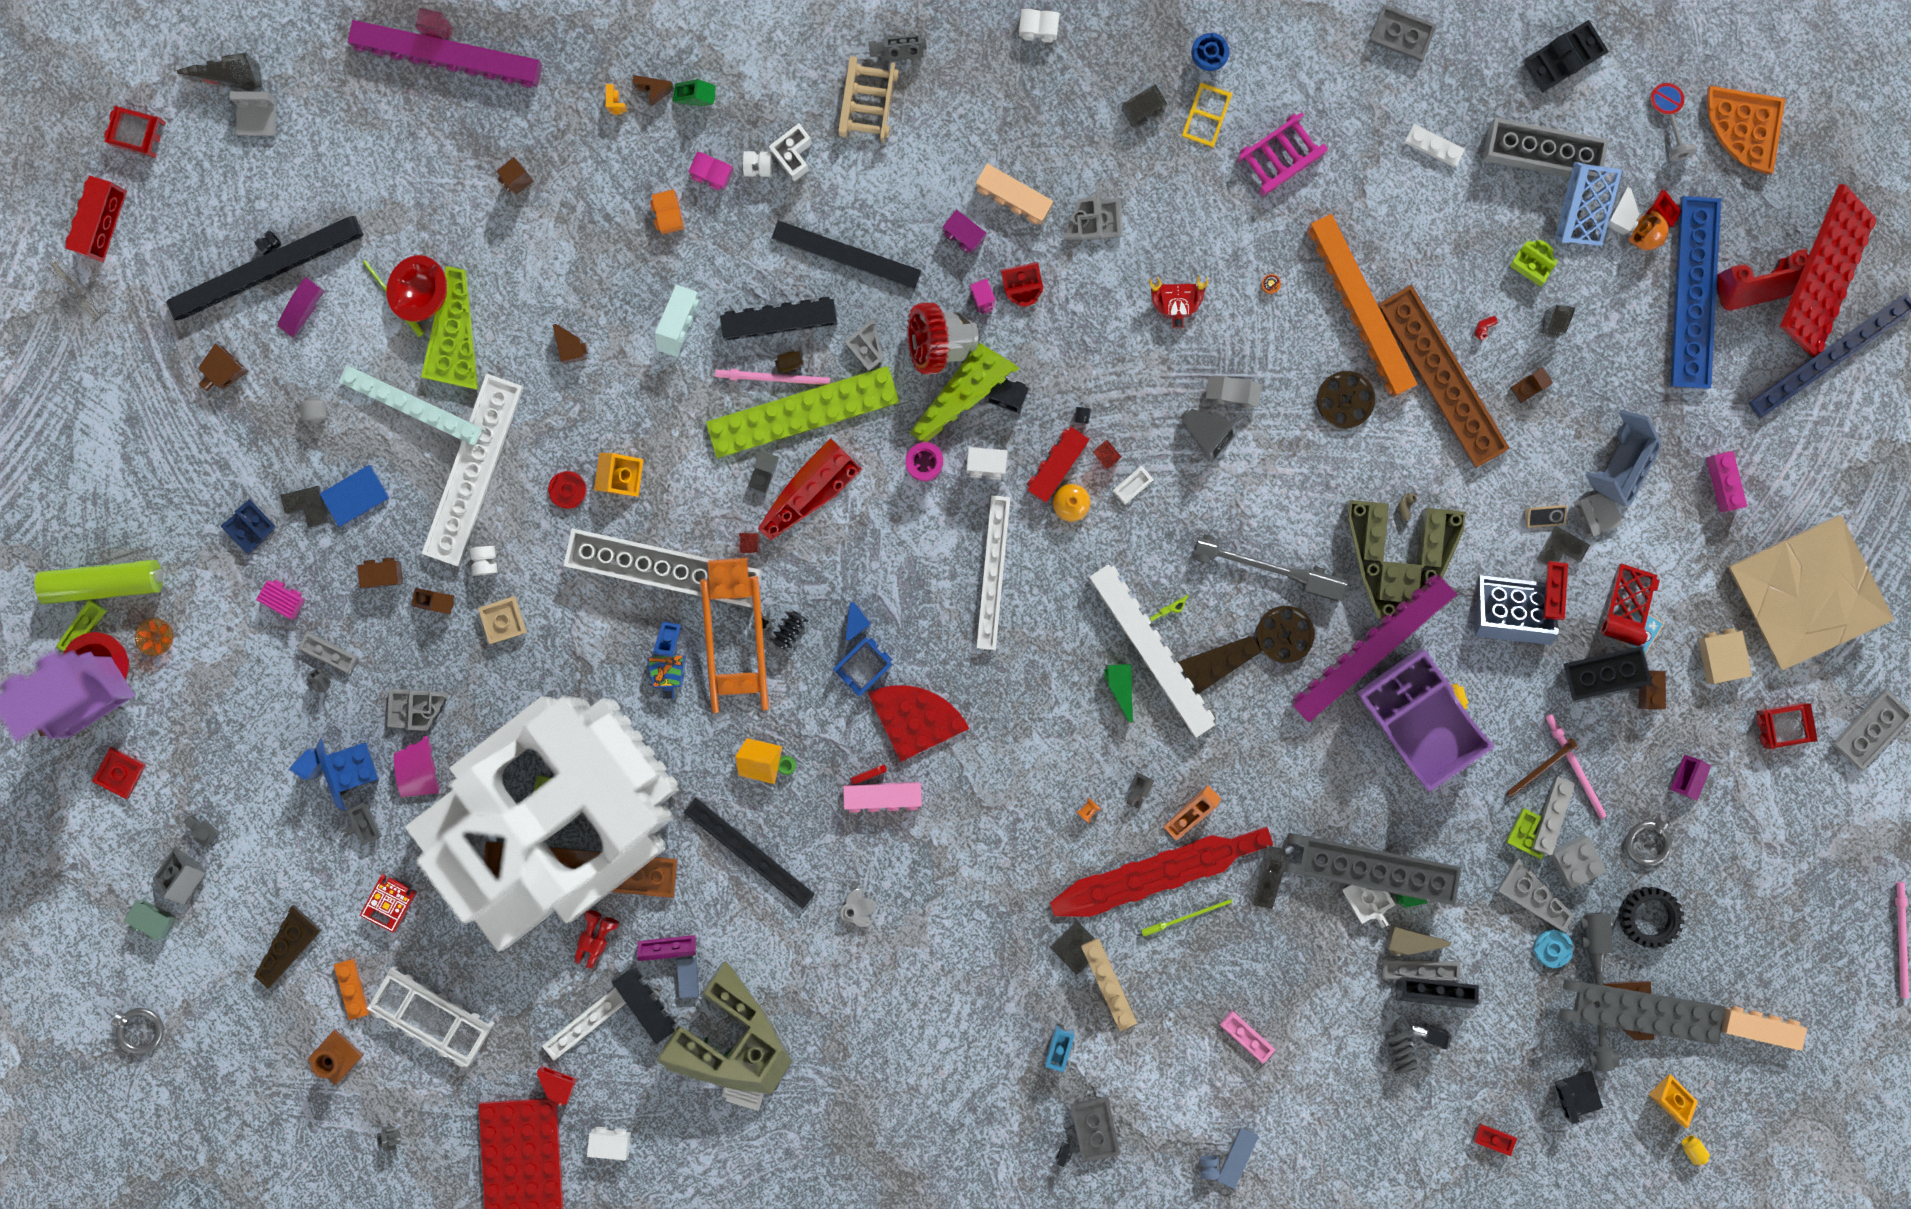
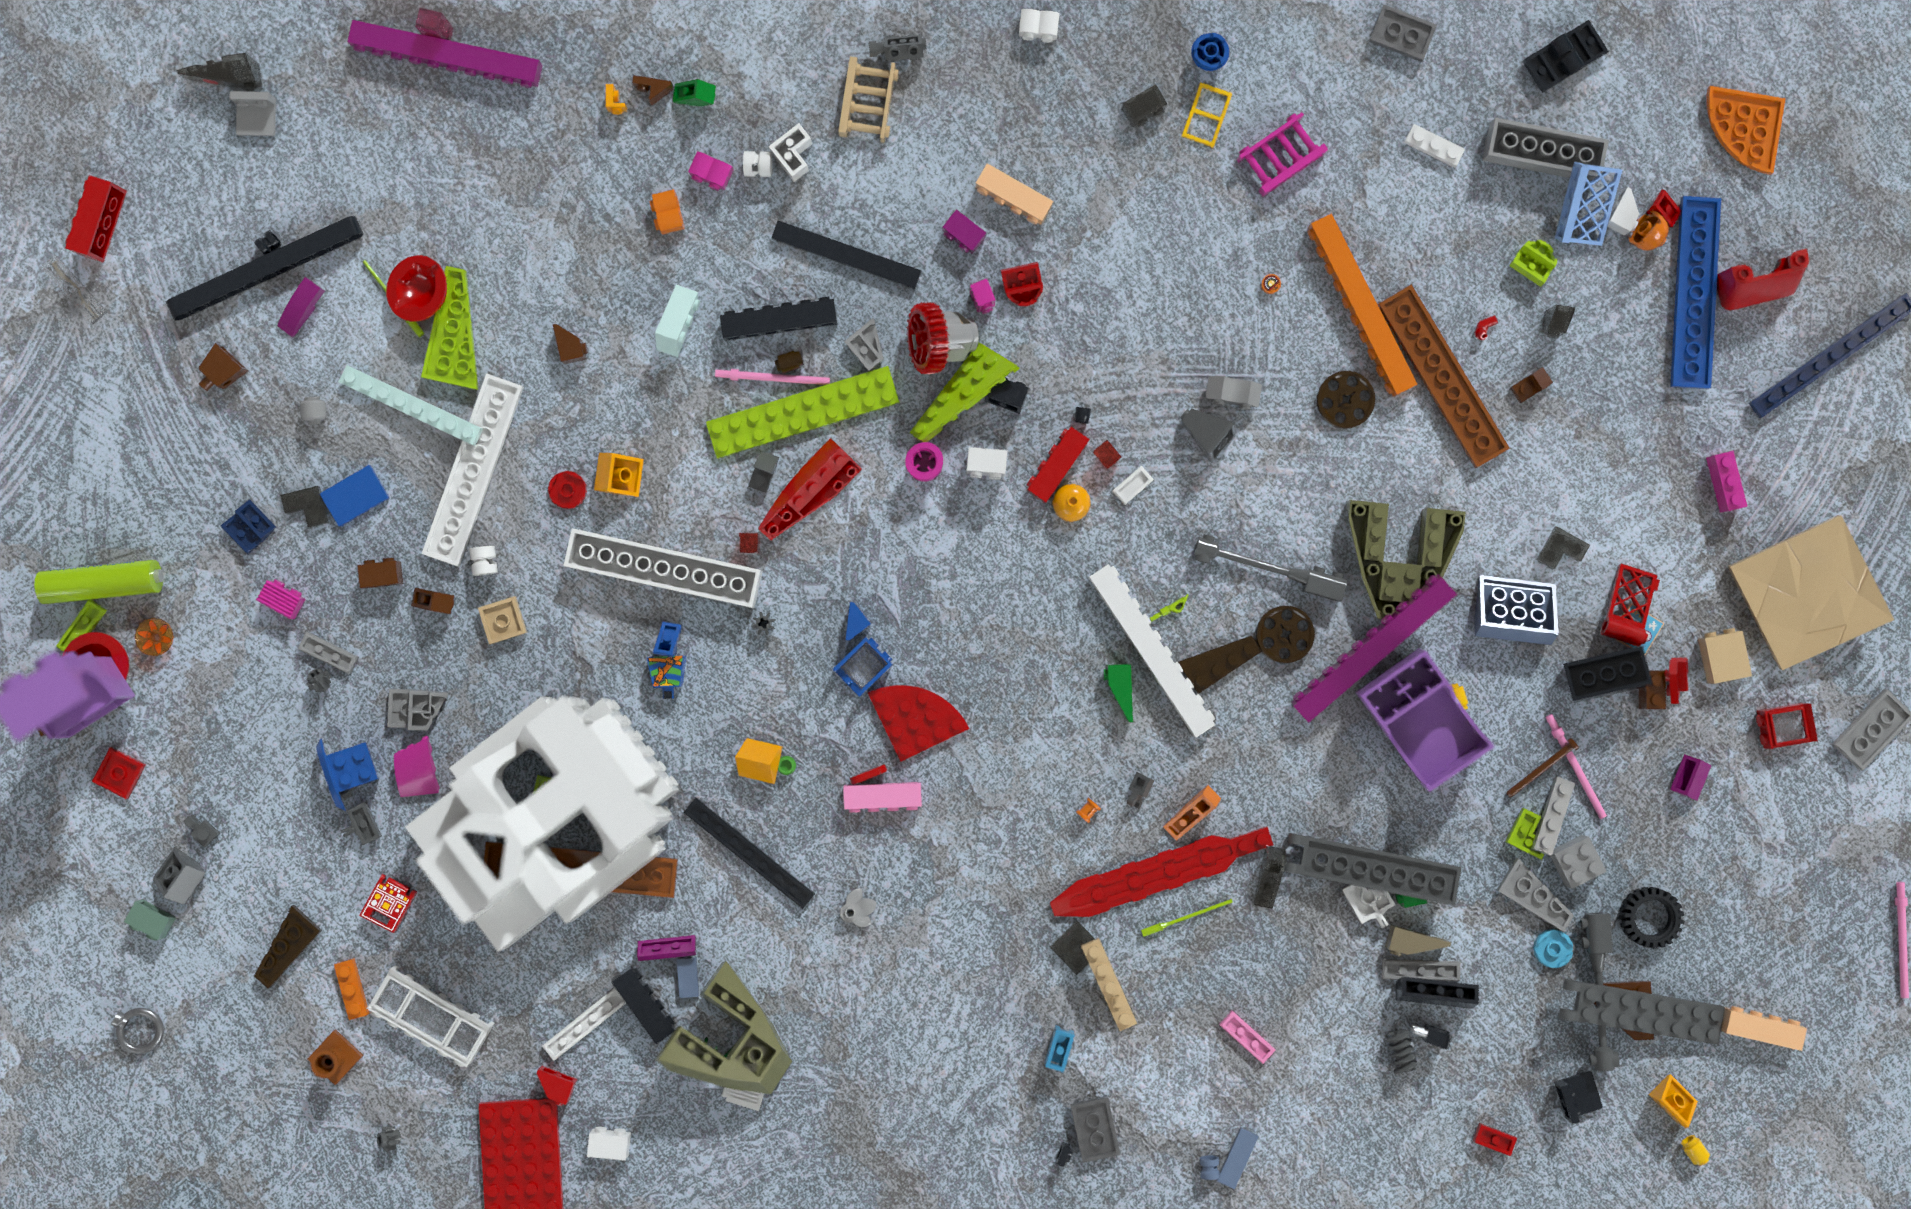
(132, 131): red window -> none
(307, 765): blue slope -> none
(514, 176): reddish brown brick -> none
(589, 942): red piece -> none
(731, 580): orange plate -> none
(788, 630): black piece -> none
(993, 572): white plate -> none
(1095, 219): light grey slope -> none
(1177, 300): red torso -> none
(1404, 505): dark tan arm -> none
(1546, 516): slope -> none
(1555, 590): red plate -> none
(1597, 514): light grey bracket -> none
(1631, 461): sand blue windscreen -> none
(1657, 825): flat silver piece -> none
(1669, 100): piece -> none
(1677, 678): none -> red slope
(1828, 271): red plate -> none

